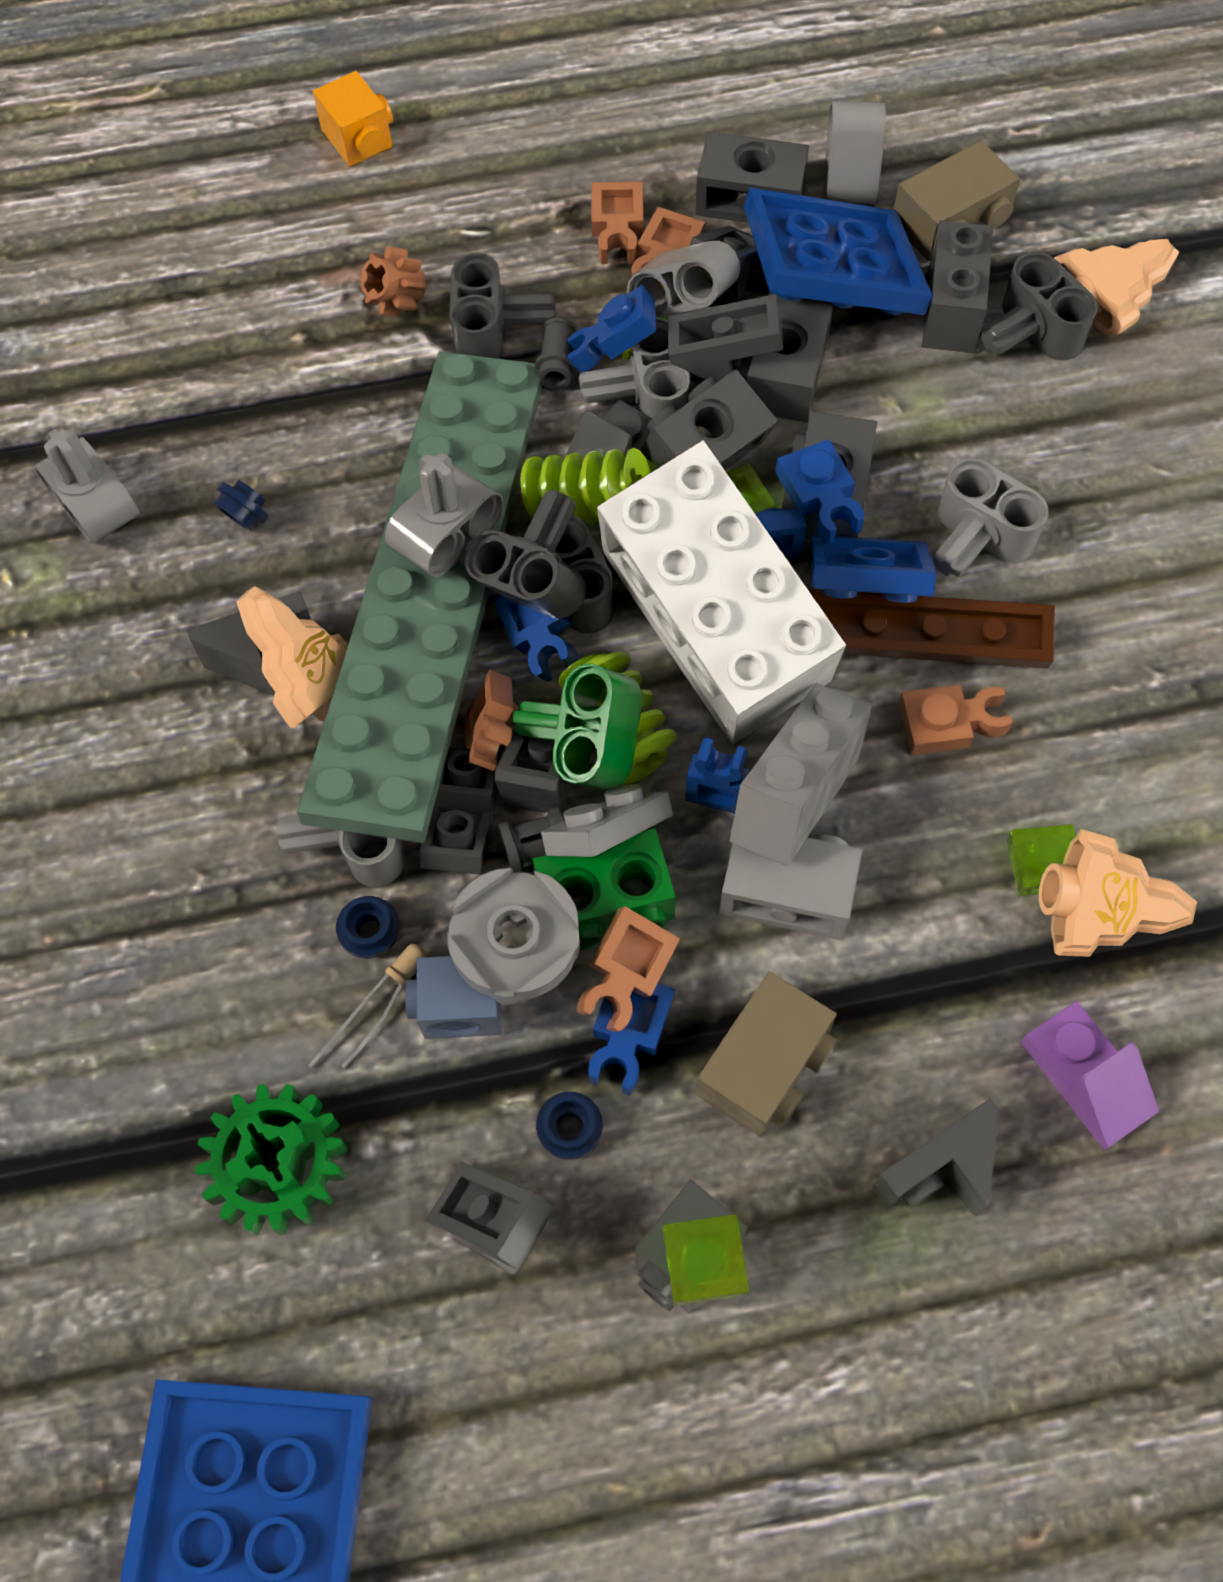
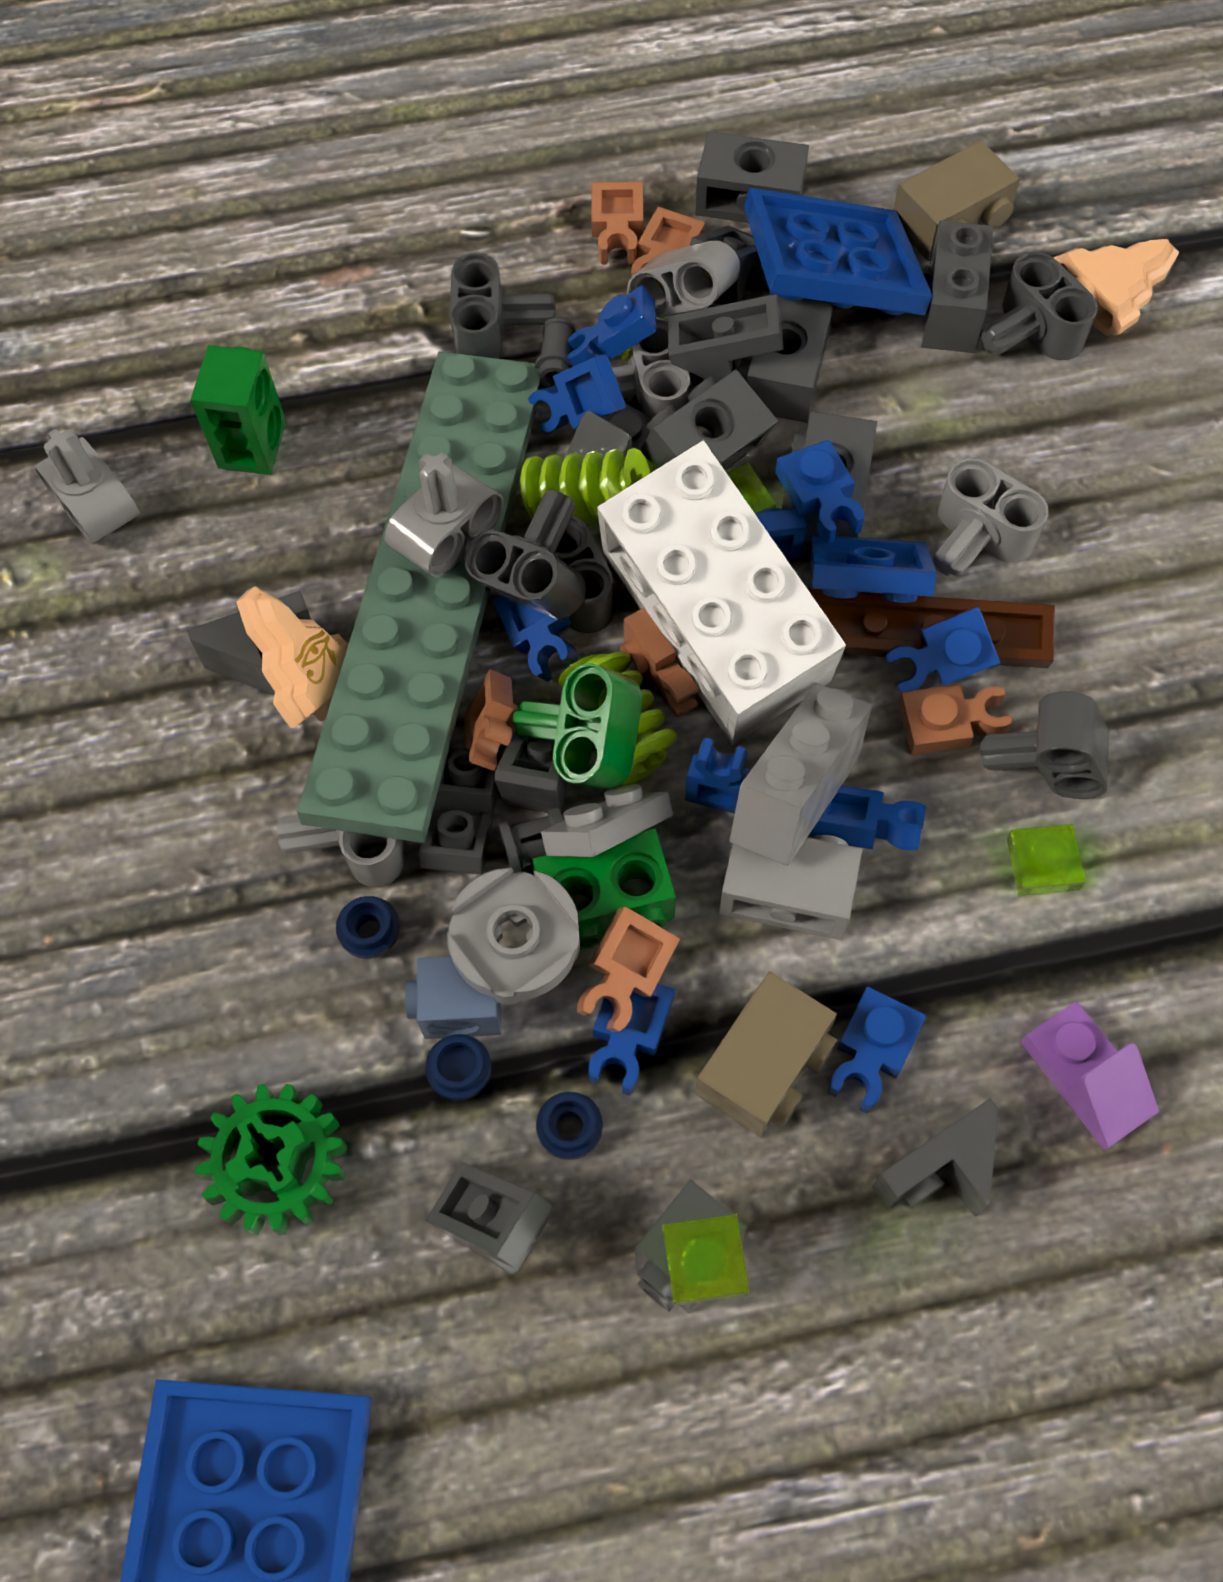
(239, 409): none -> green brick
(241, 504): dark blue plate -> none
(354, 118): light orange brick -> none
(393, 281): nougat gear -> none
(400, 971): piece -> none
(458, 1067): none -> dark blue plate
(581, 389): none -> blue plate
(657, 661): none -> nougat plate
(854, 151): light grey beam -> none
(862, 816): none -> blue plate
(878, 1040): none -> blue plate
(951, 649): none -> blue plate
(1066, 746): none -> dark grey beam
(1107, 897): light nougat rock -> none

